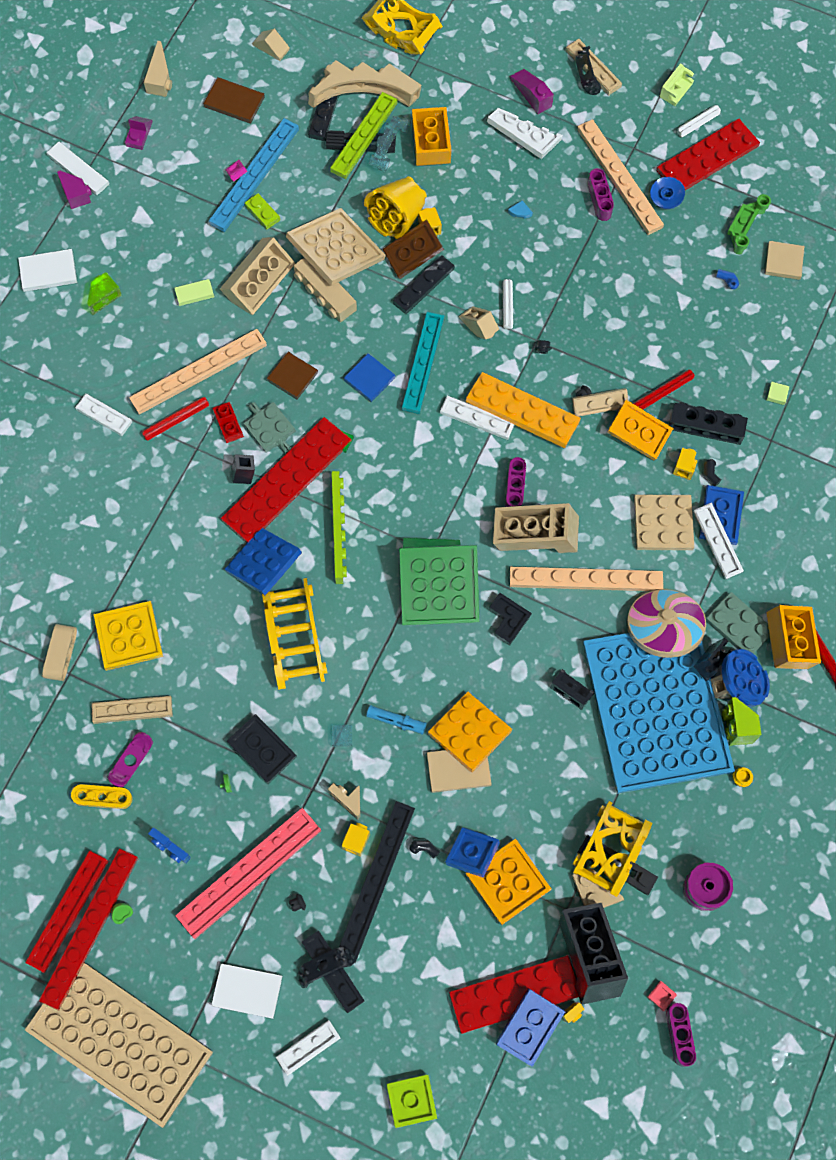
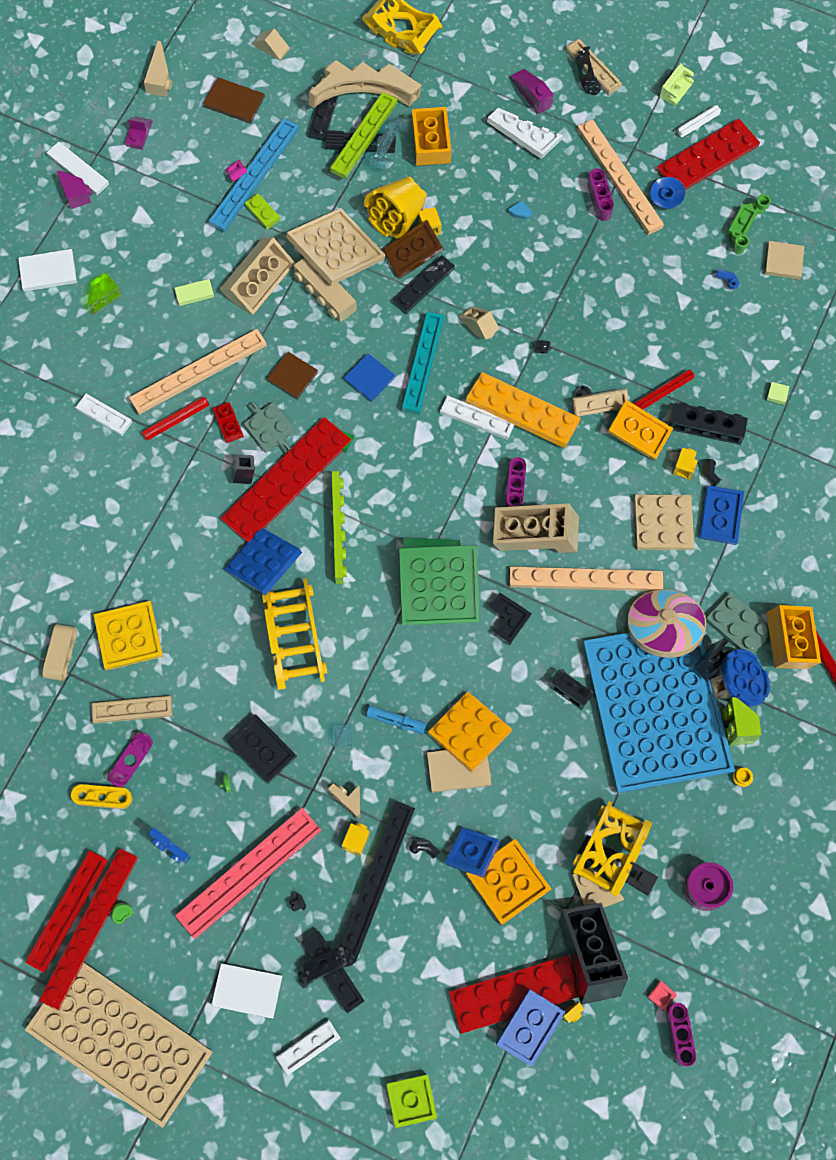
(507, 304): white axle -> none
(718, 541): white tile -> none

